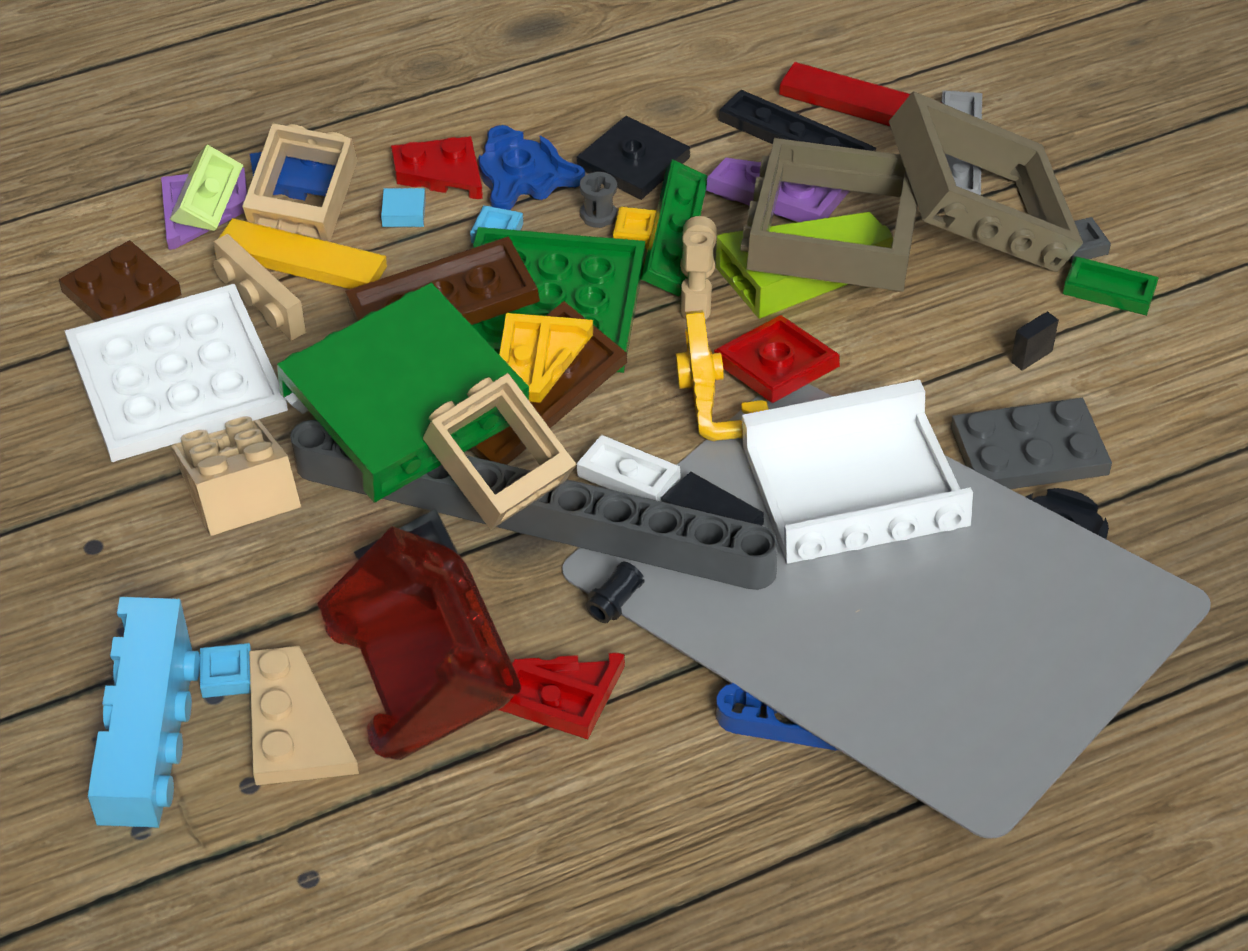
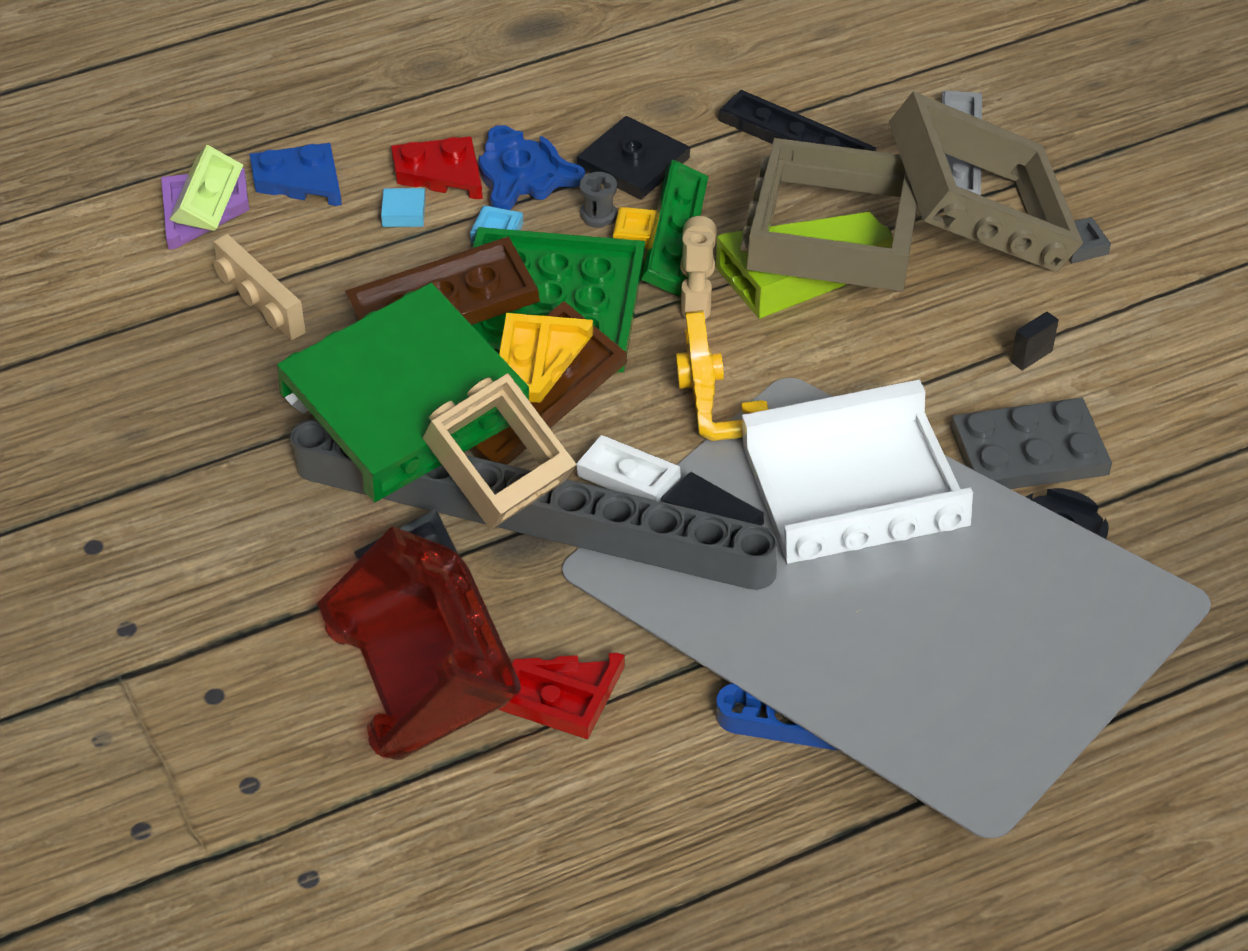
(119, 283): reddish brown plate -> none
(143, 714): medium azure wedge -> none
(174, 371): white plate -> none
(225, 670): medium azure tile -> none
(236, 475): tan slope -> none
(291, 216): tan window -> none
(292, 722): tan wing -> none
(307, 256): yellow tile -> none
(607, 601): black pin -> none
(777, 358): red plate -> none
(798, 202): medium lavender wing -> none
(841, 93): red tile -> none
(1110, 285): green tile -> none

